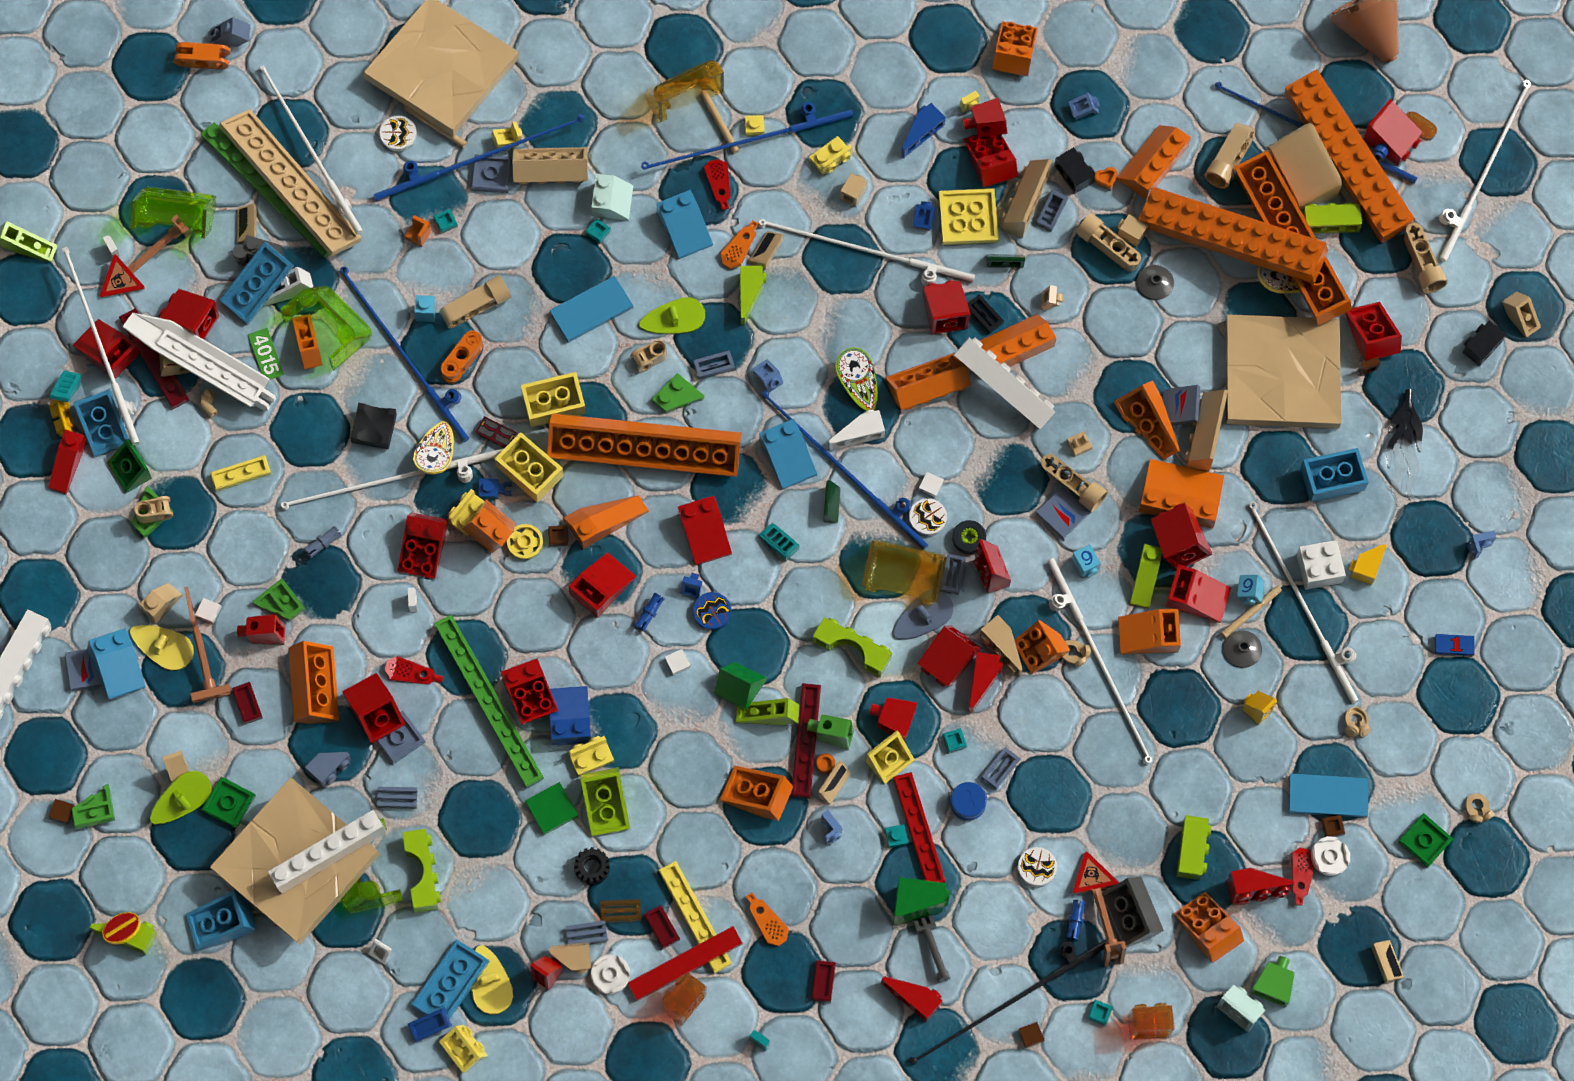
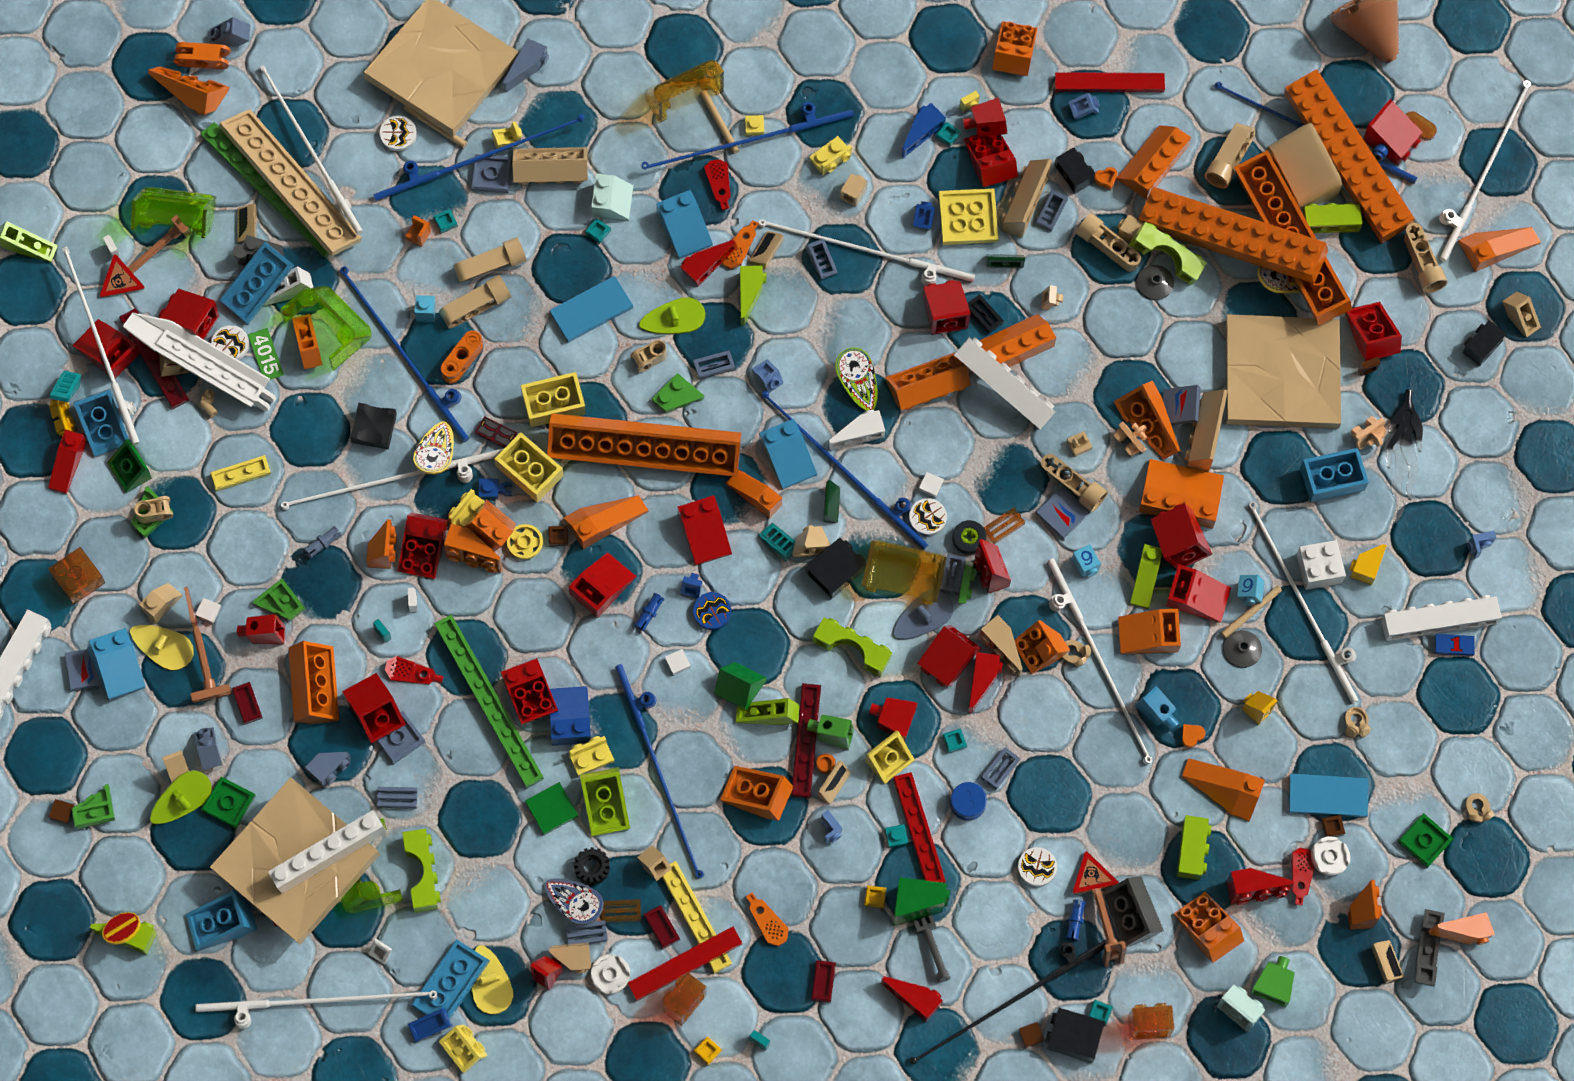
(76, 575): none -> clear orange brick
(195, 94): none -> orange wedge
(208, 748): none -> sand blue slope
(232, 341): none -> tile
(243, 1019): none -> white piece
(381, 547): none -> orange slope
(382, 630): none -> teal tile
(467, 547): none -> orange slope
(509, 253): none -> tan beam
(527, 63): none -> sand blue slope
(575, 900): none -> shield
(636, 705): none -> blue piece
(654, 862): none -> tan brick
(705, 262): none -> red slope
(707, 1050): none -> yellow tile
(756, 493): none -> orange slope
(811, 542): none -> tan slope
(824, 250): none -> sand blue slope
(836, 567): none -> black brick
(875, 896): none -> yellow tile
(948, 134): none -> teal tile
(969, 574): none -> bright green wing
(1017, 516): none -> clear orange tile
(1074, 1035): none -> black brick
(1109, 82): none -> red tile
(1125, 432): none -> light nougat hips
(1153, 704): none -> dark azure torso
(1187, 264): none -> lime arch
(1192, 734): none -> orange tile
(1227, 787): none -> orange wedge
(1365, 910): none -> orange slope
(1371, 435): none -> light nougat hips
(1428, 949): none -> dark grey slope
(1441, 618): none -> white brick
(1465, 930): none -> slope
(1494, 246): none -> orange wedge

